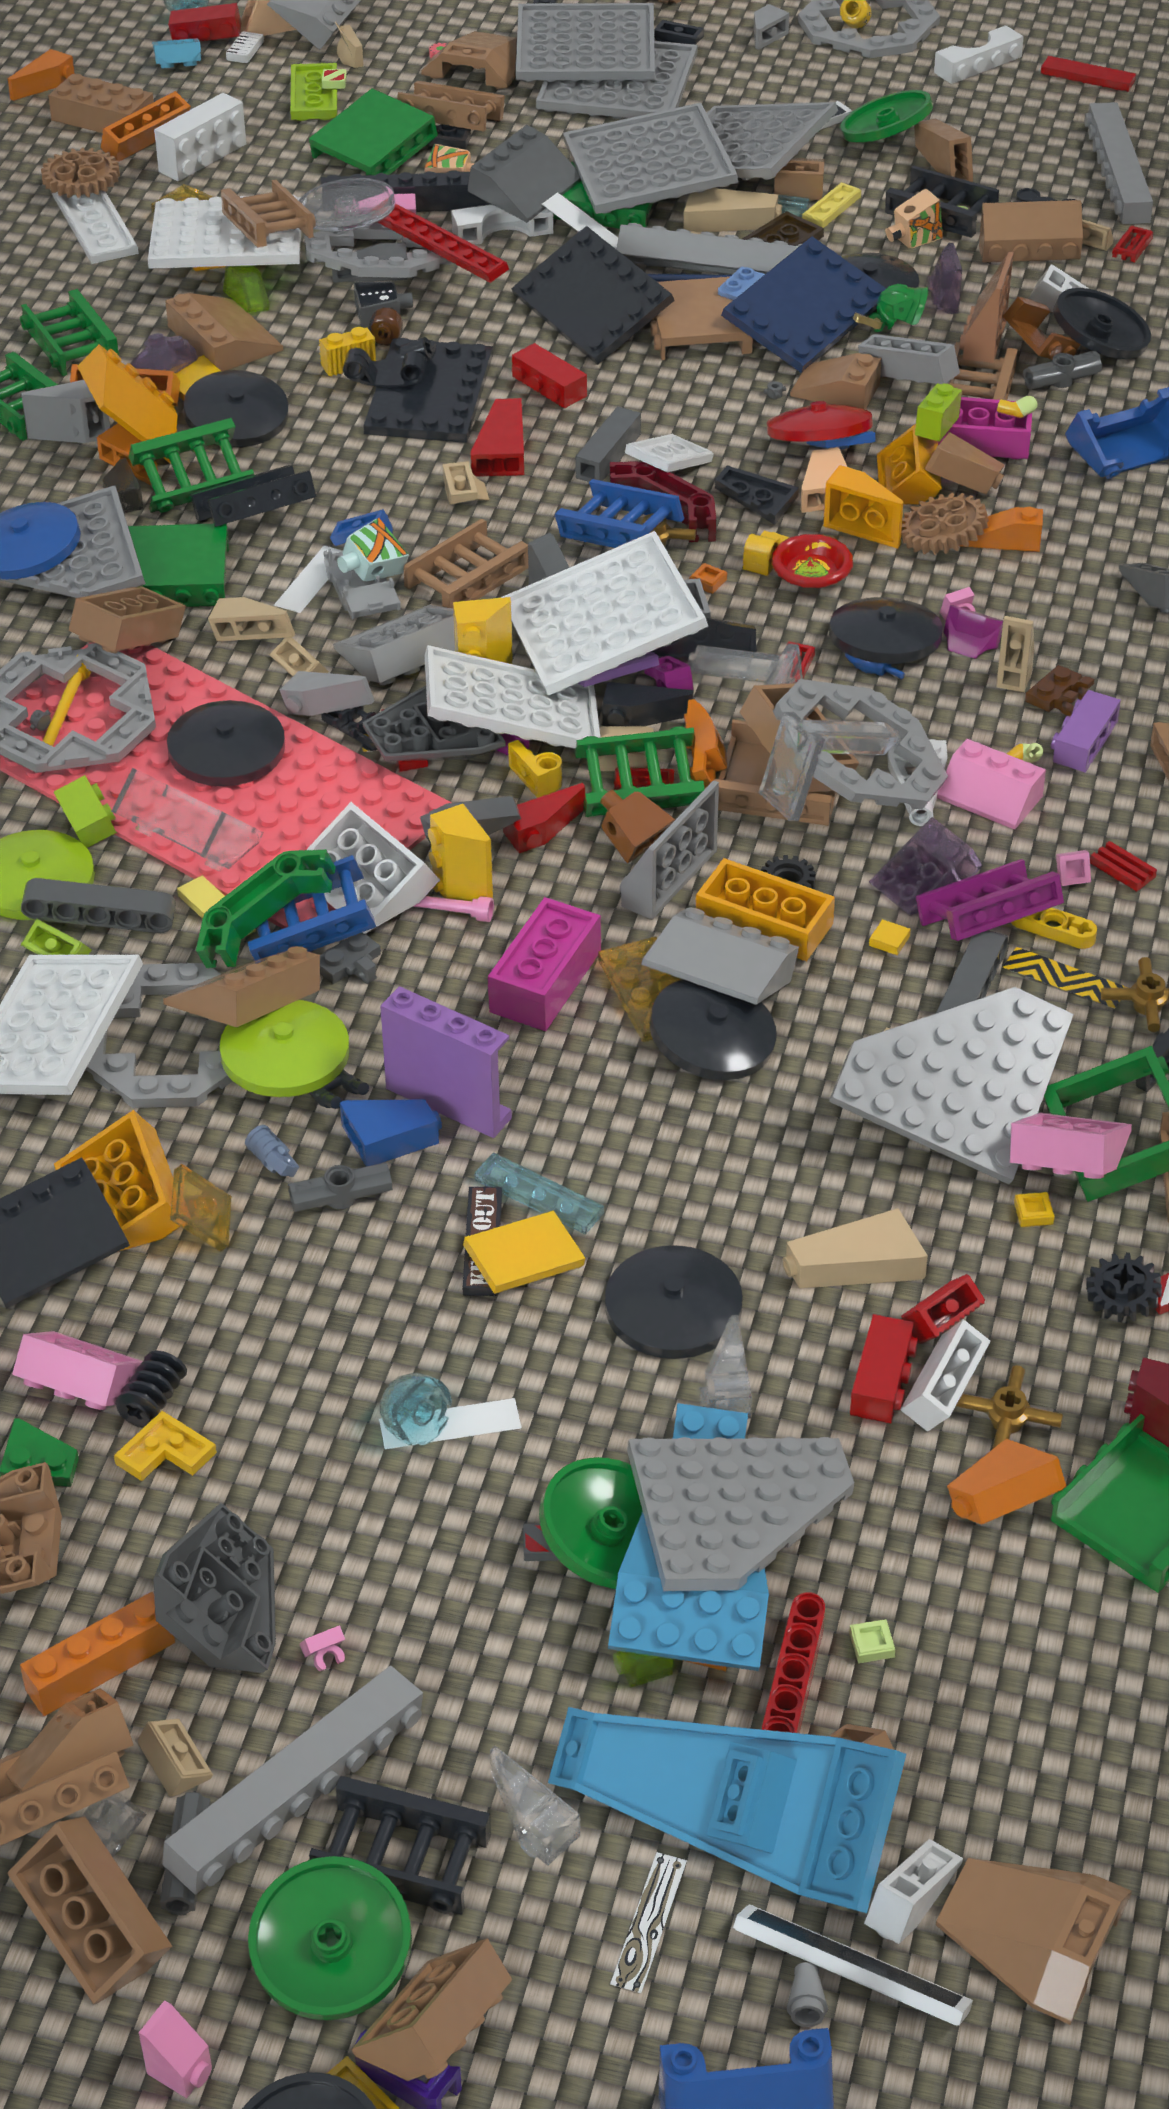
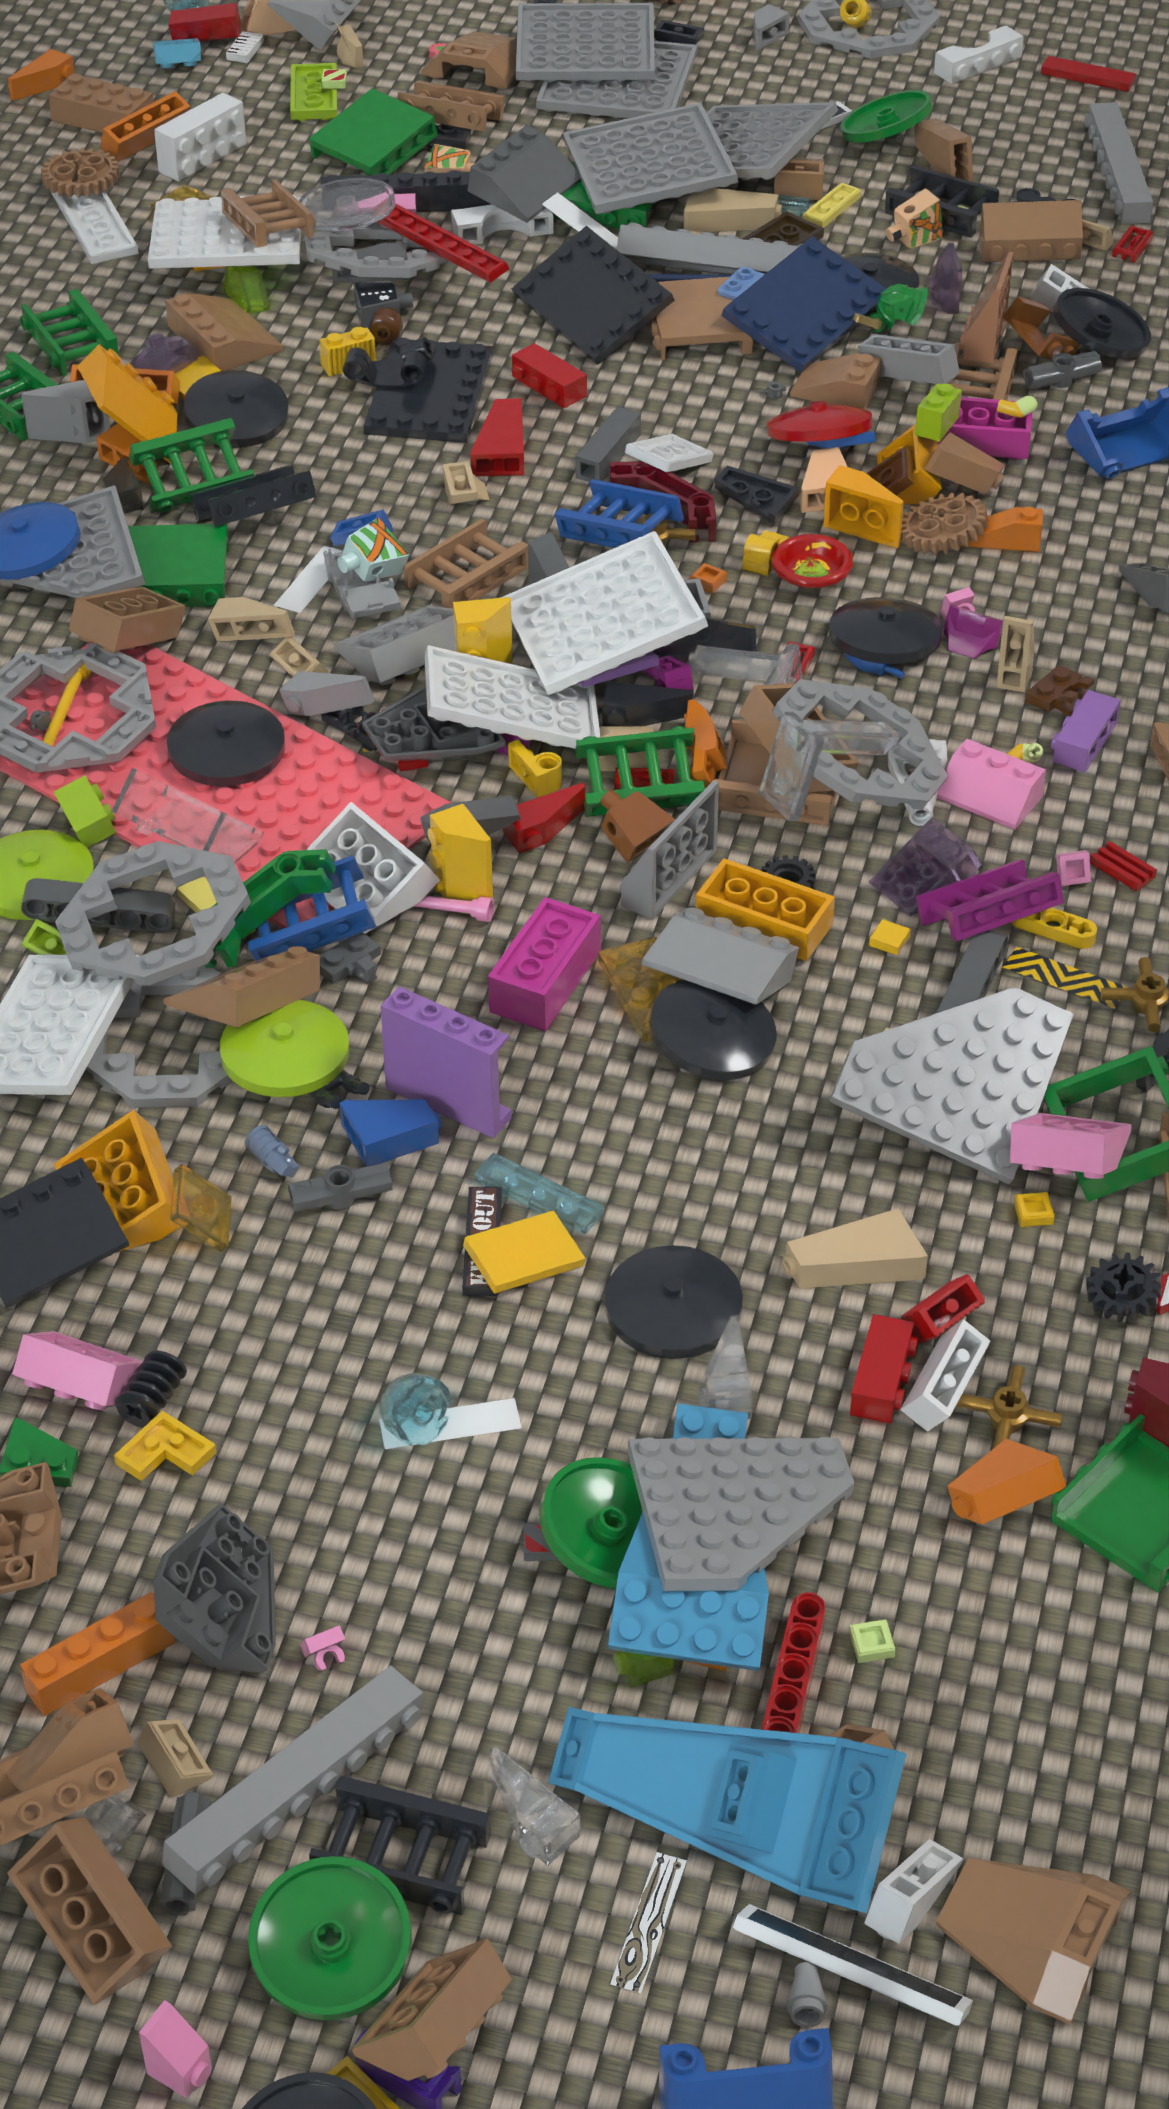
(119, 957): none -> light grey plate
(895, 471): none -> reddish brown tile

